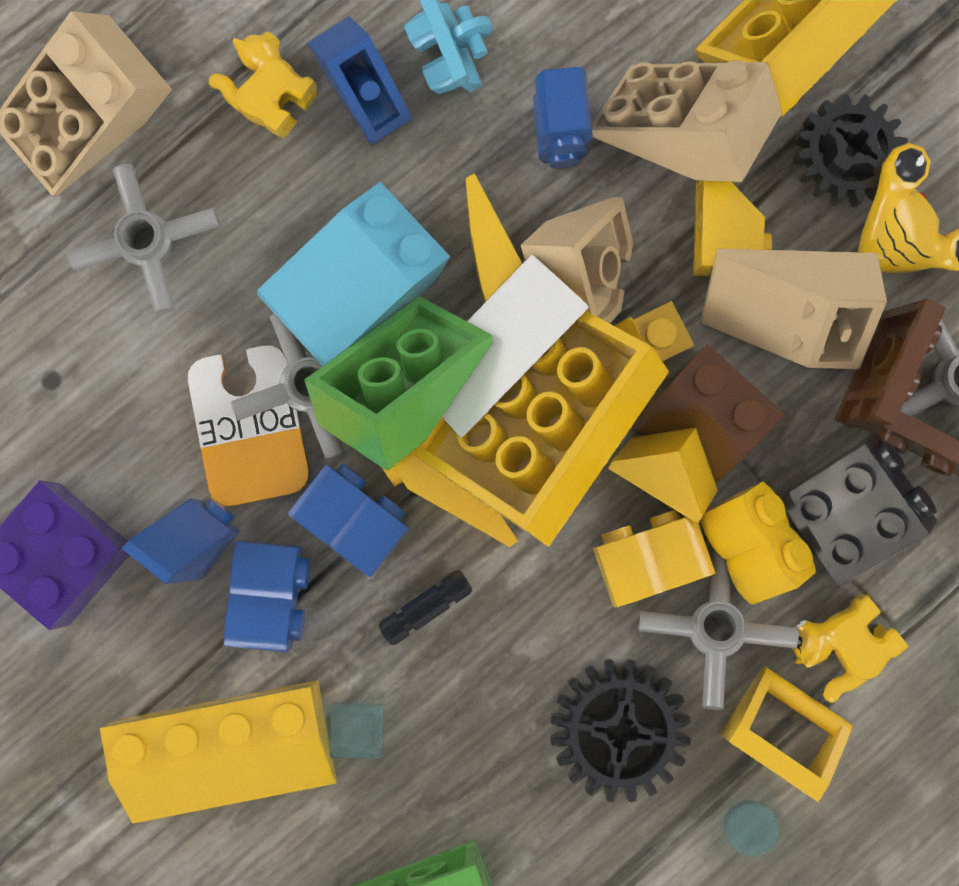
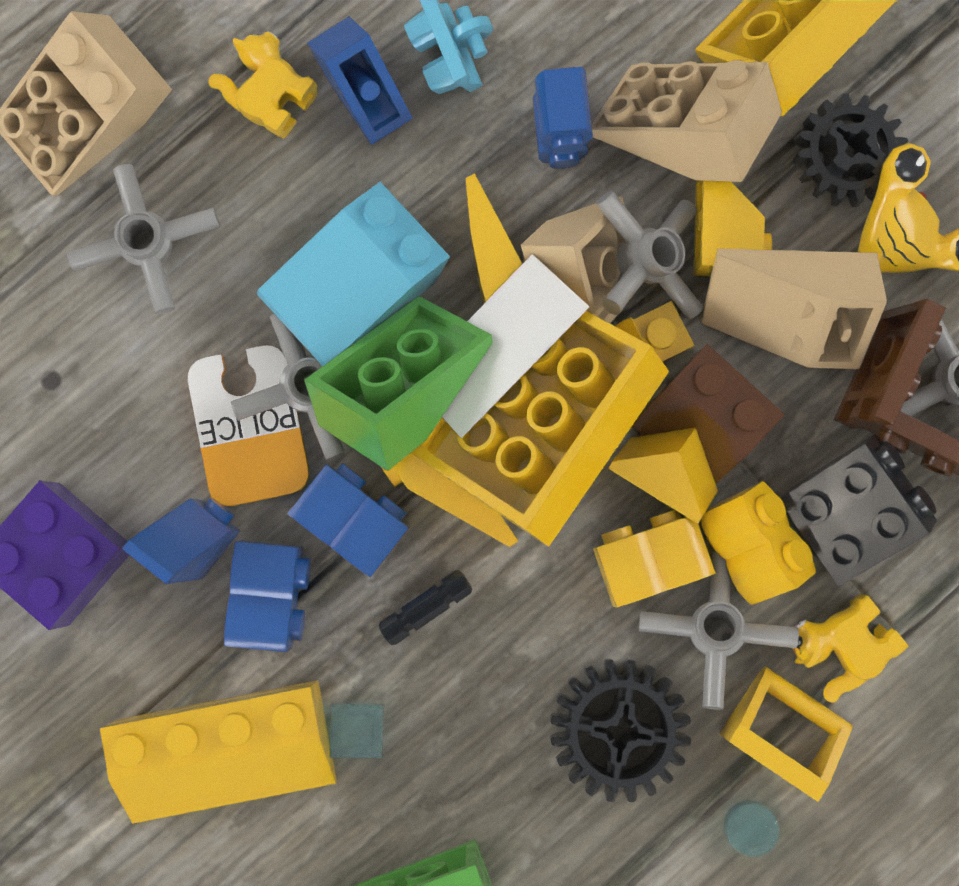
(649, 255): none -> light grey bar

